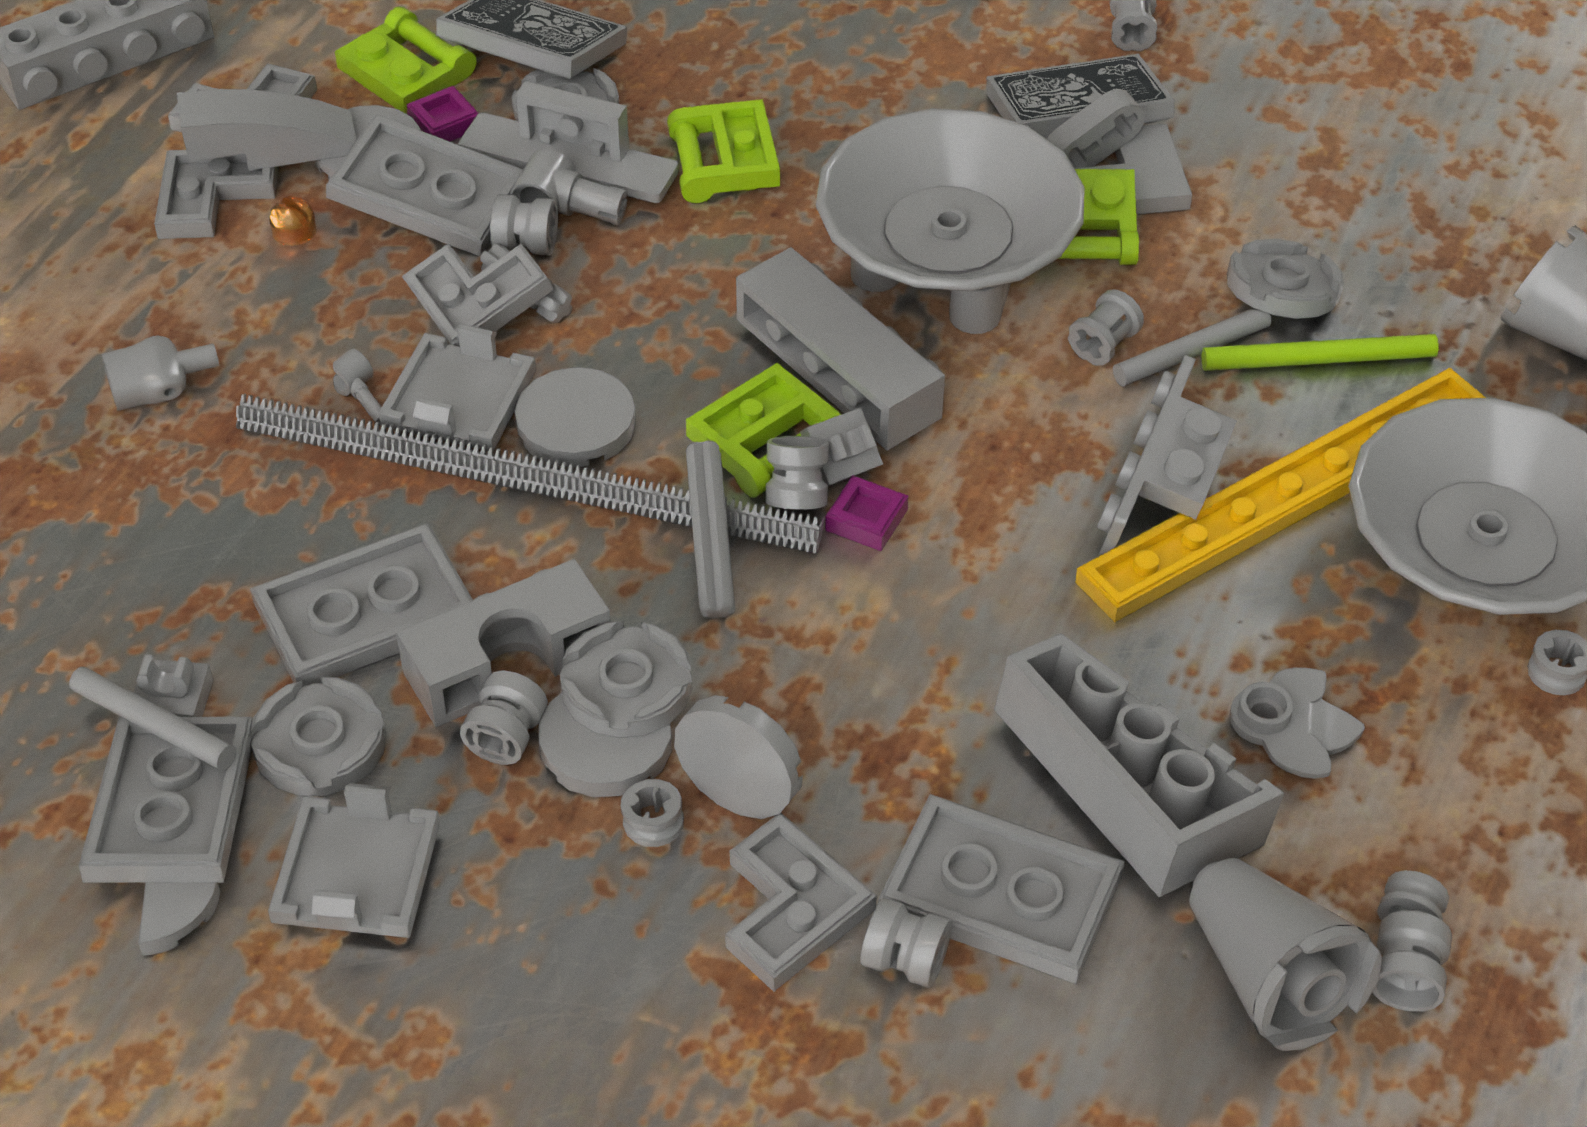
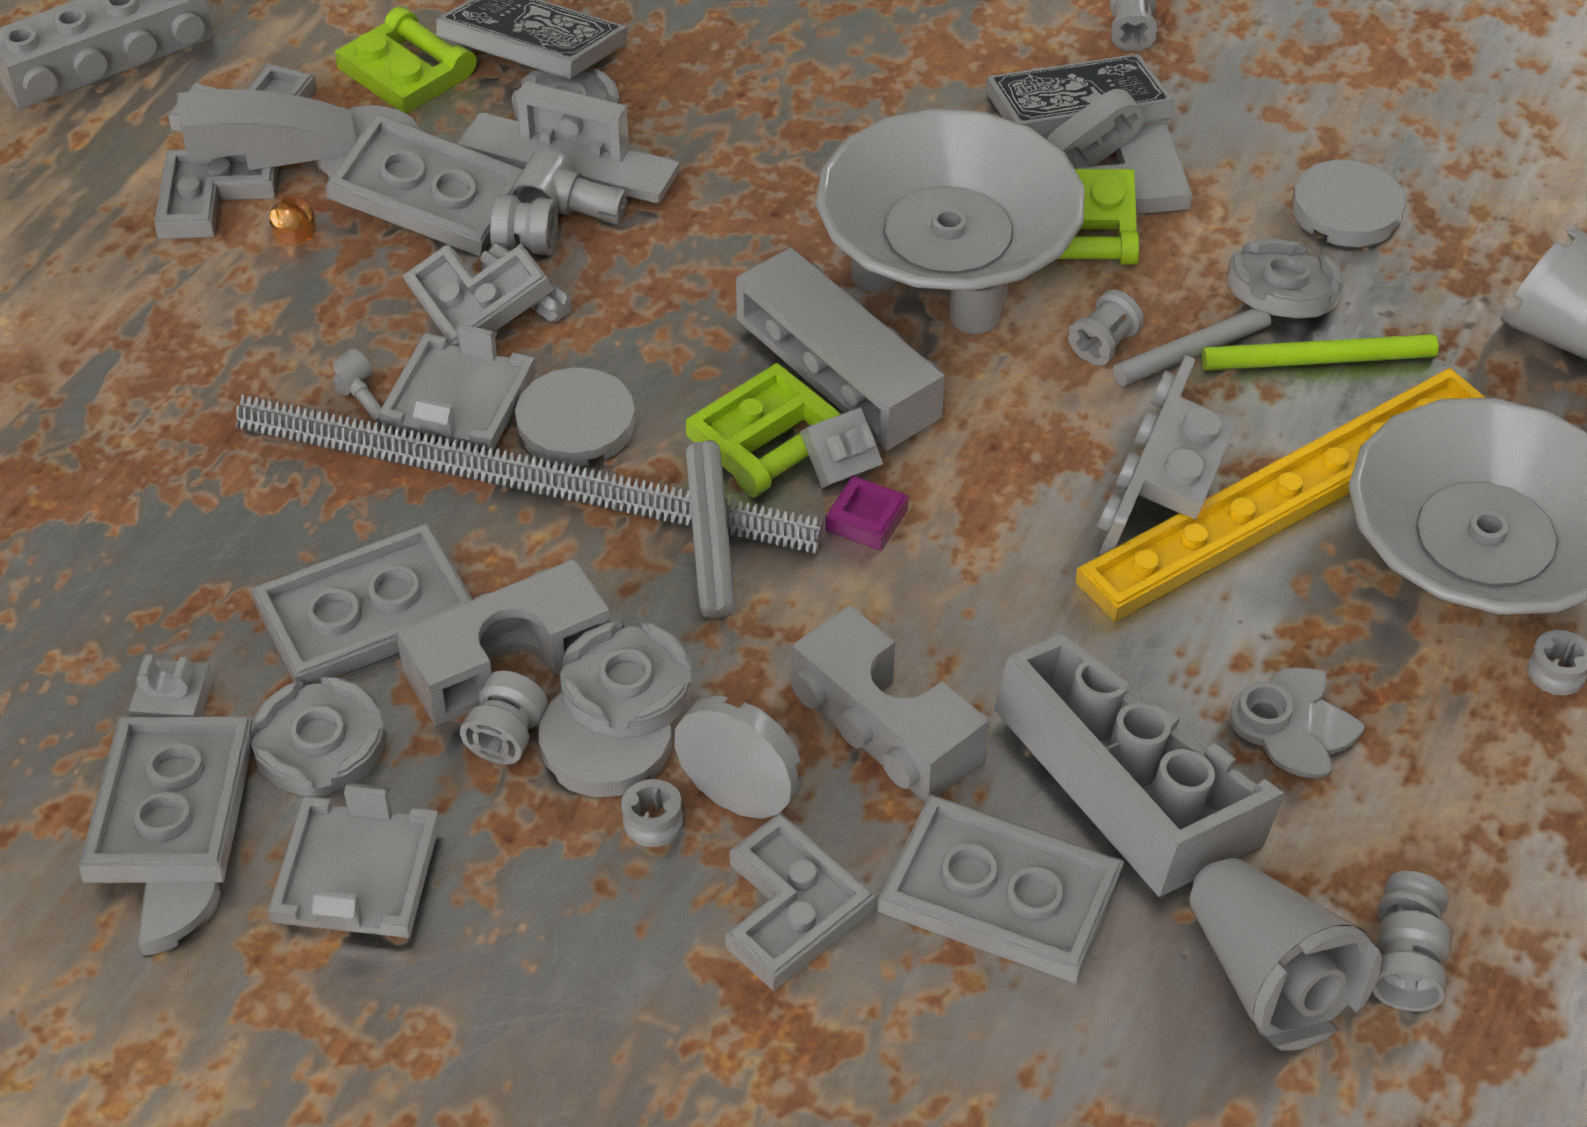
(153, 370): light grey piece -> none
(153, 718): light grey bar -> none
(443, 114): magenta tile -> none
(741, 144): lime plate -> none
(797, 472): light grey wheel -> none
(906, 942): light grey wheel -> none
(919, 740): none -> light grey arch
(1348, 202): none -> light grey tile

